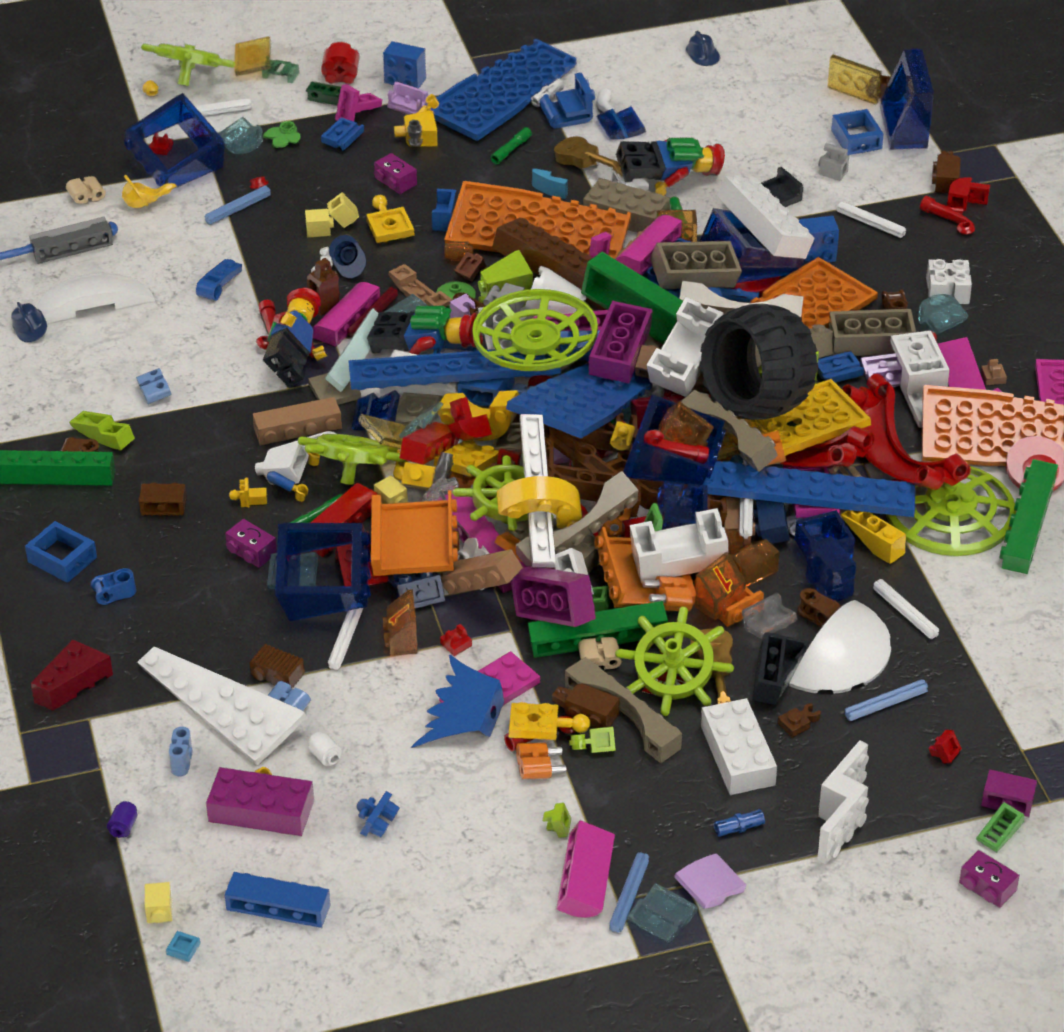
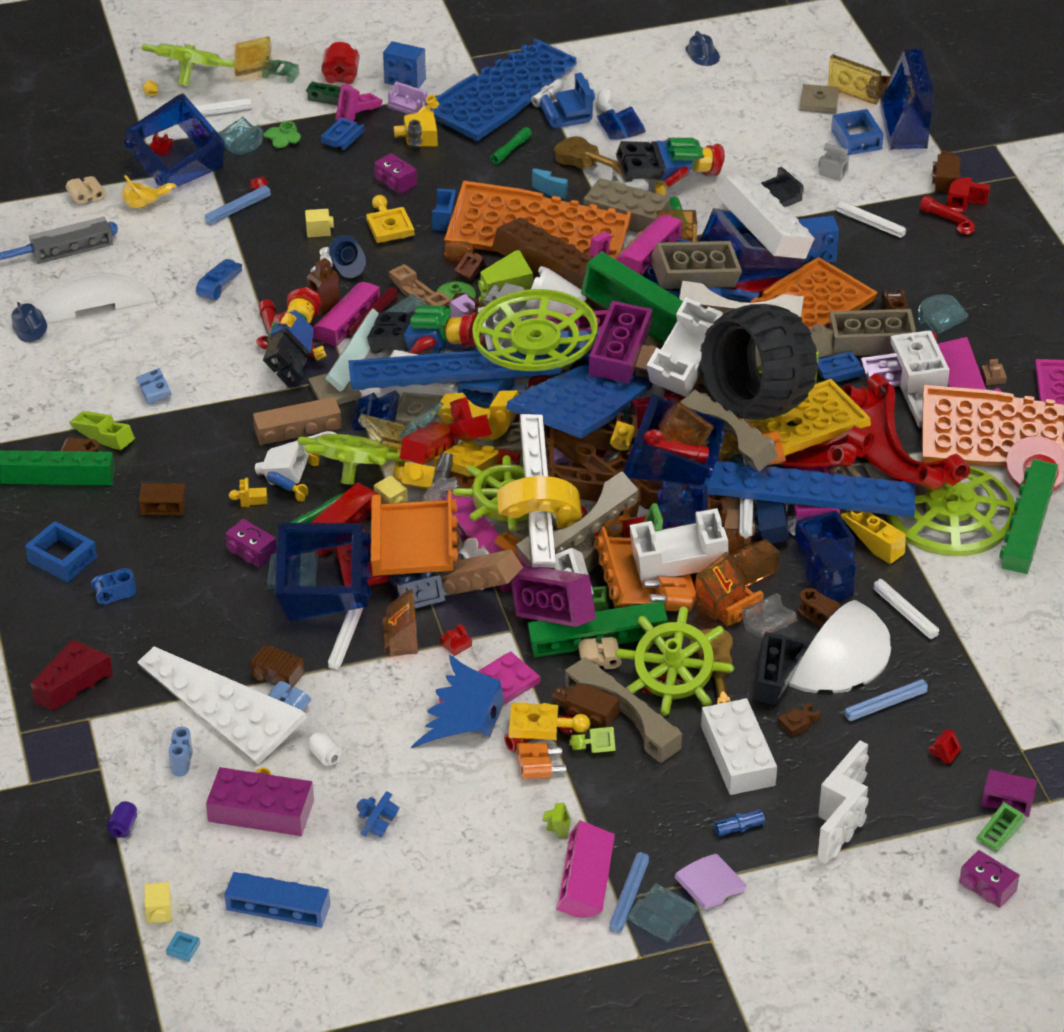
(343, 210): light yellow brick -> none
(819, 98): none -> dark tan plate
(949, 279): white brick -> none

